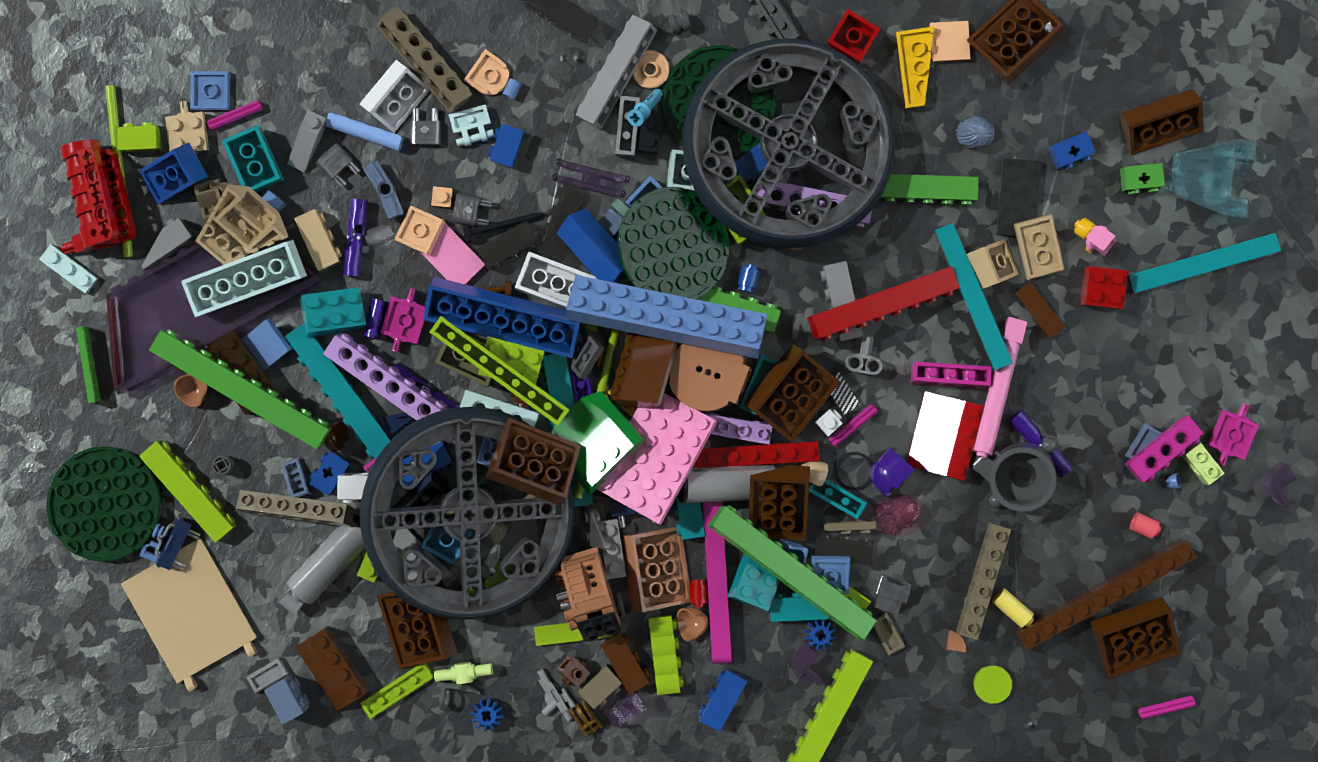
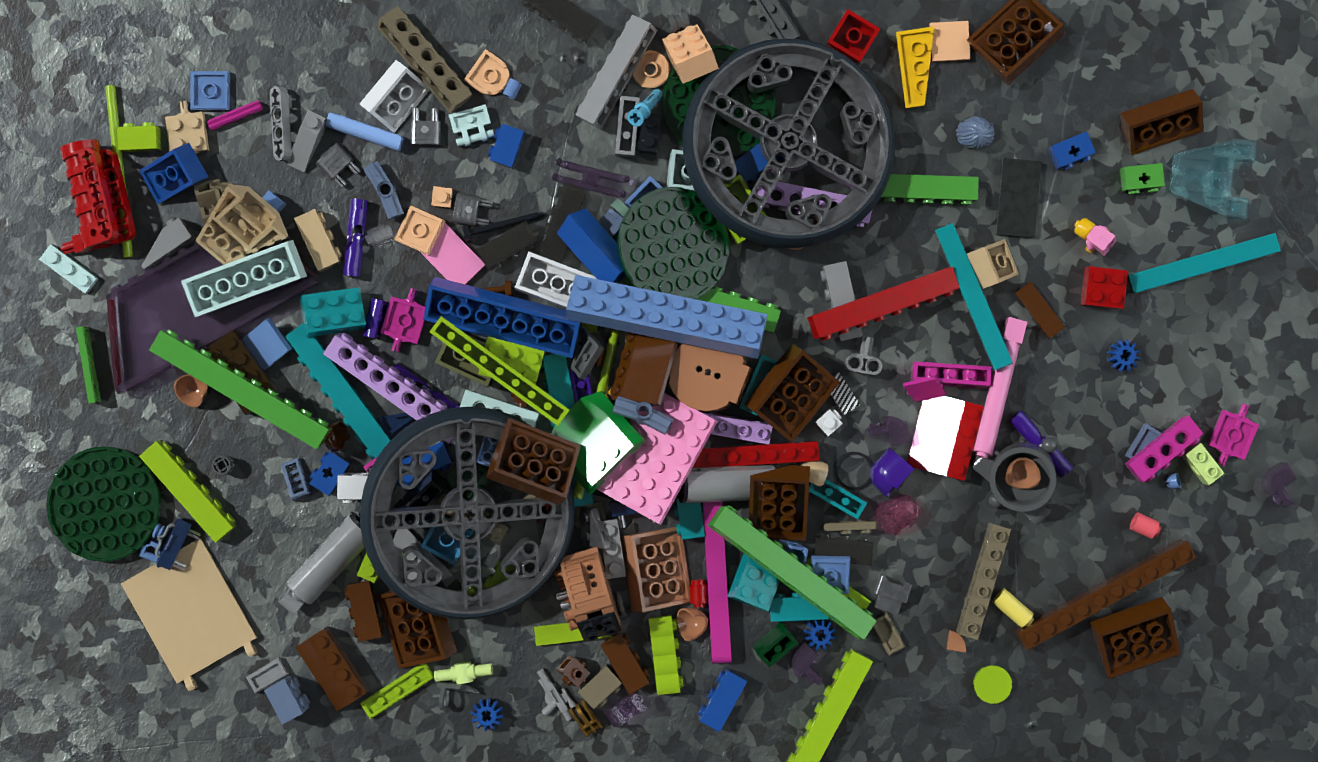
(253, 159): teal brick -> none
(281, 145): none -> light grey beam
(295, 508): dark tan brick -> none
(364, 610): none -> reddish brown brick
(631, 409): none -> sand blue piece
(690, 53): none -> light nougat brick
(748, 278): blue brick -> none
(775, 644): none -> dark green brick
(852, 425): dark pink axle -> none
(895, 428): none -> clear purple brick
(924, 389): none -> dark pink piece
(1023, 474): none -> nougat helmet
(1039, 246): tan tile -> none
(1122, 348): none -> blue gear
(1166, 707): dark pink axle -> none

